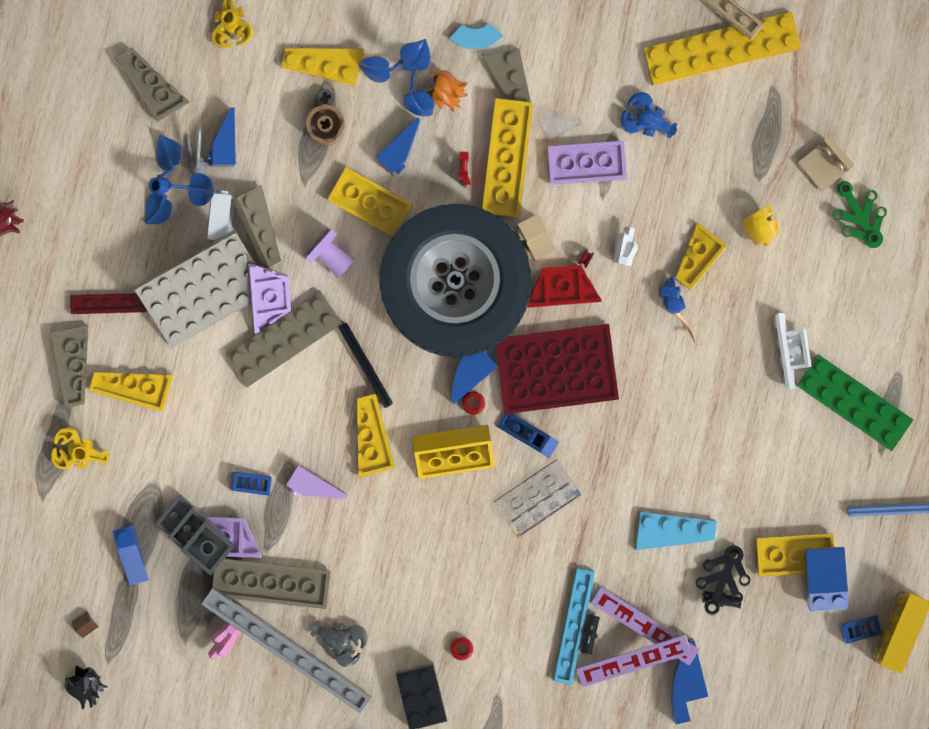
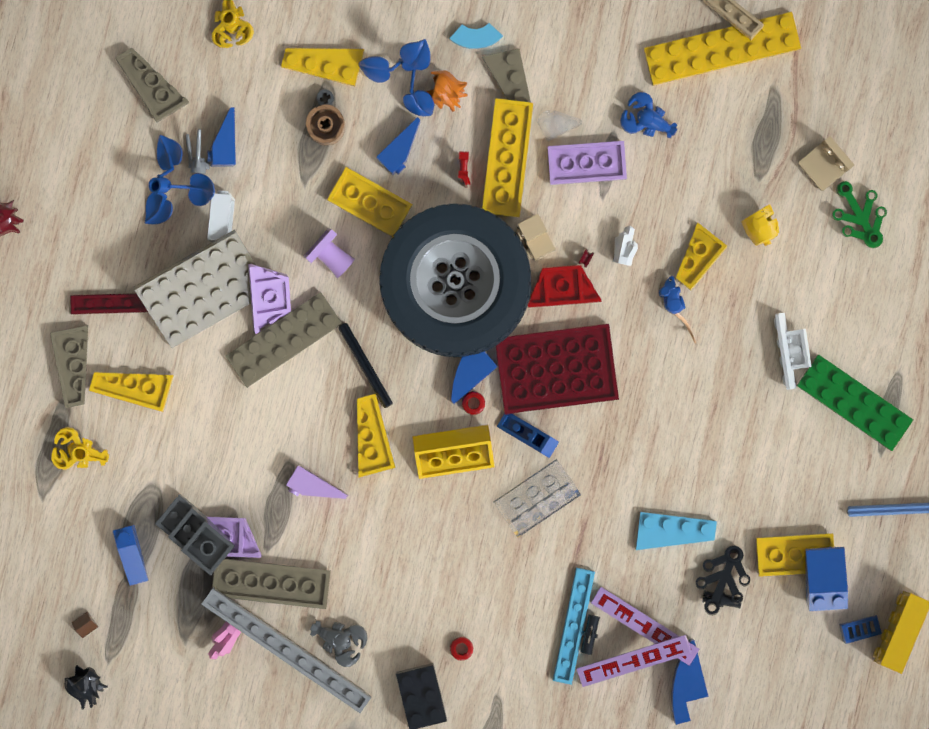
(257, 222): dark tan wing -> none
(267, 484): blue slope -> none

